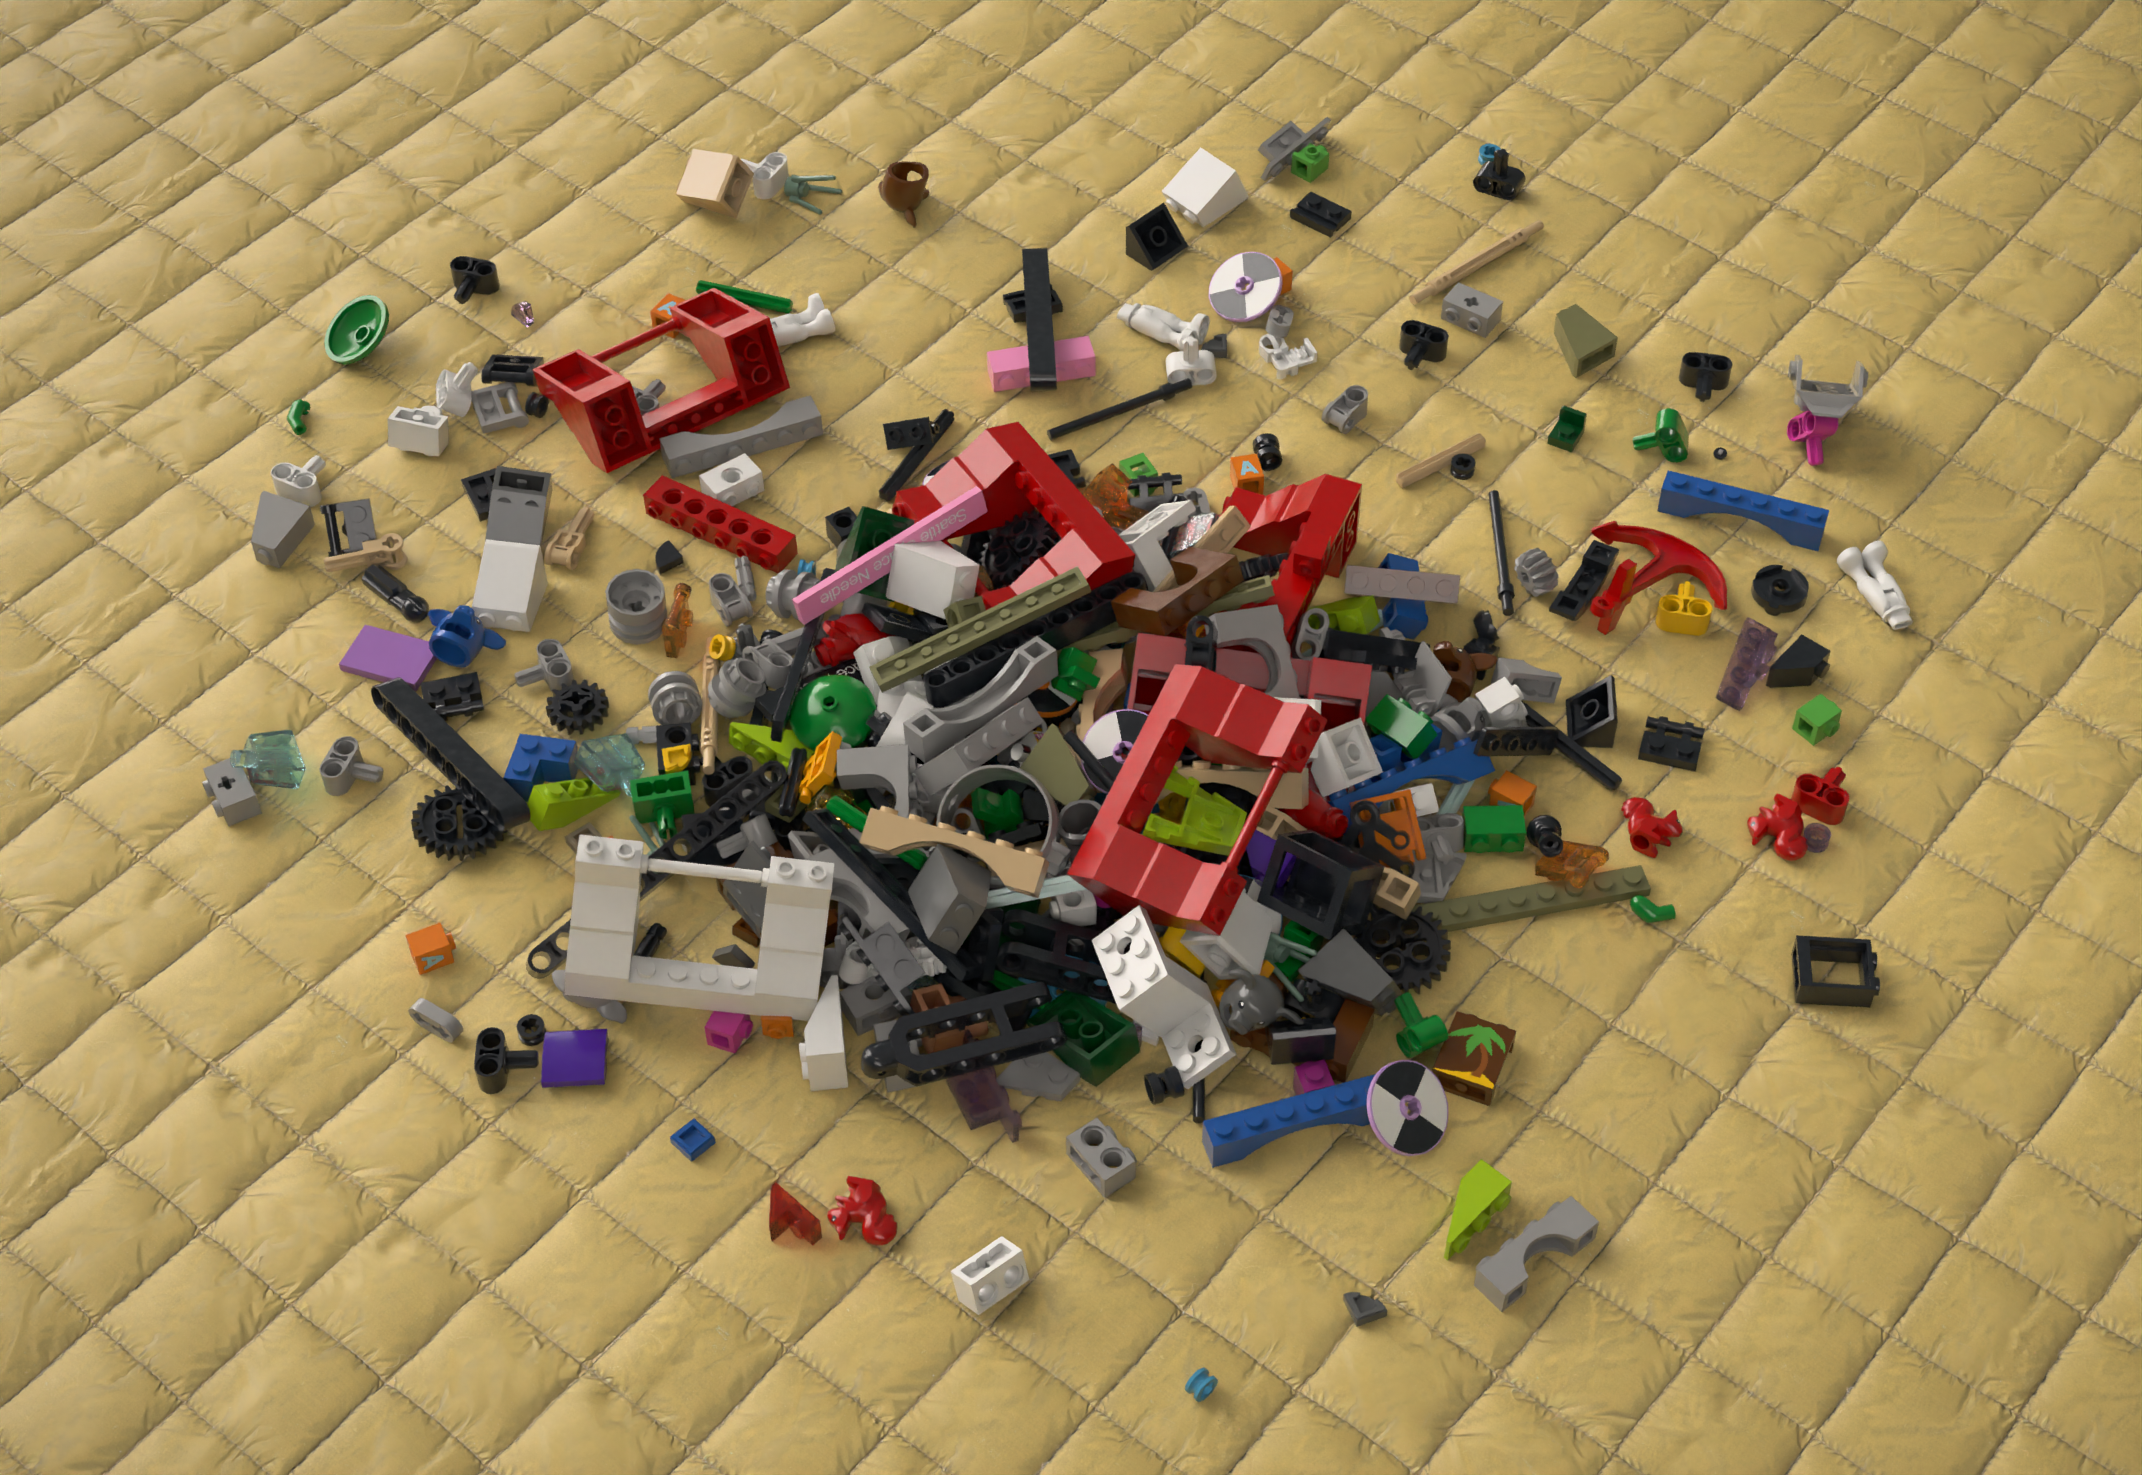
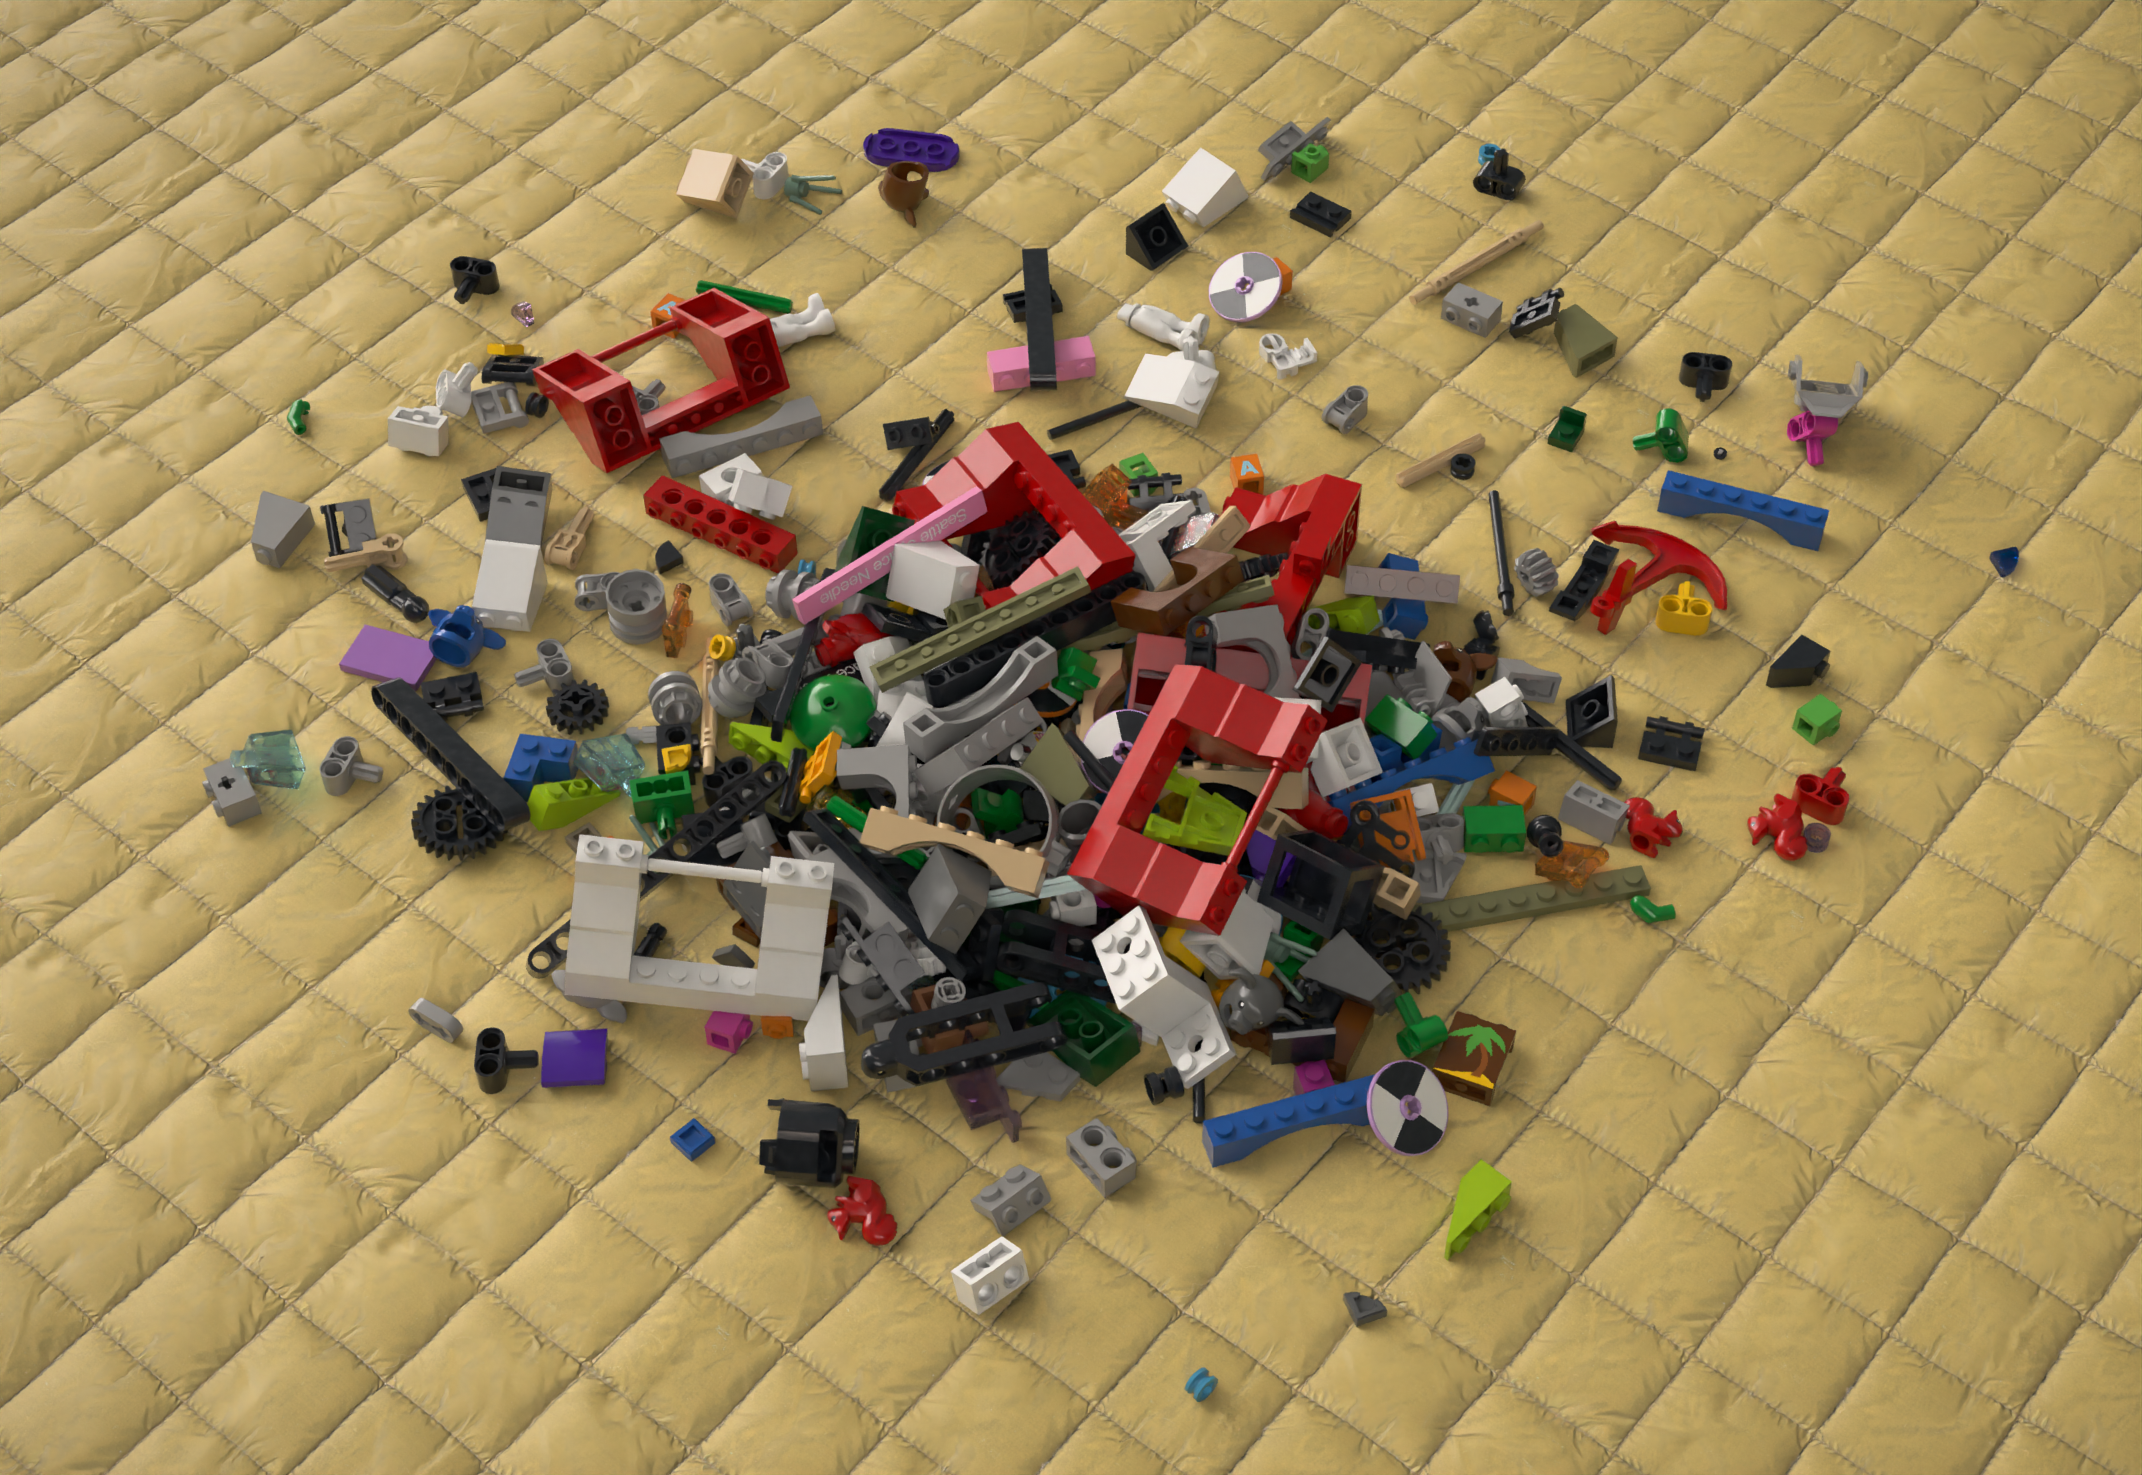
(297, 482): white beam -> none
(357, 329): green dish -> none
(431, 948): orange brick -> none
(505, 349): none -> yellow tile
(533, 1038): black bush -> none
(595, 591): none -> light grey piece
(745, 577): light grey axle -> none
(759, 493): none -> white brick
(788, 1212): clear red slope -> none
(812, 1144): none -> black piece
(840, 525): black brick -> none
(900, 145): none -> dark purple tile
(948, 992): none -> light grey wheel
(1012, 1198): none -> light grey bracket
(1173, 387): none -> white slope
(1217, 346): dark grey tile -> none
(1268, 451): black wheel -> none
(1279, 321): light grey beam -> none
(1327, 674): none -> black slope
(1422, 342): black beam -> none
(1536, 313): none -> black plate
(1563, 1229): light grey arch -> none
(1593, 812): none -> light grey hinge
(1747, 663): bracket -> none
(1777, 601): black plate -> none
(1834, 950): black window -> none
(1882, 589): white piece -> none
(2005, 560): none -> clear blue tile

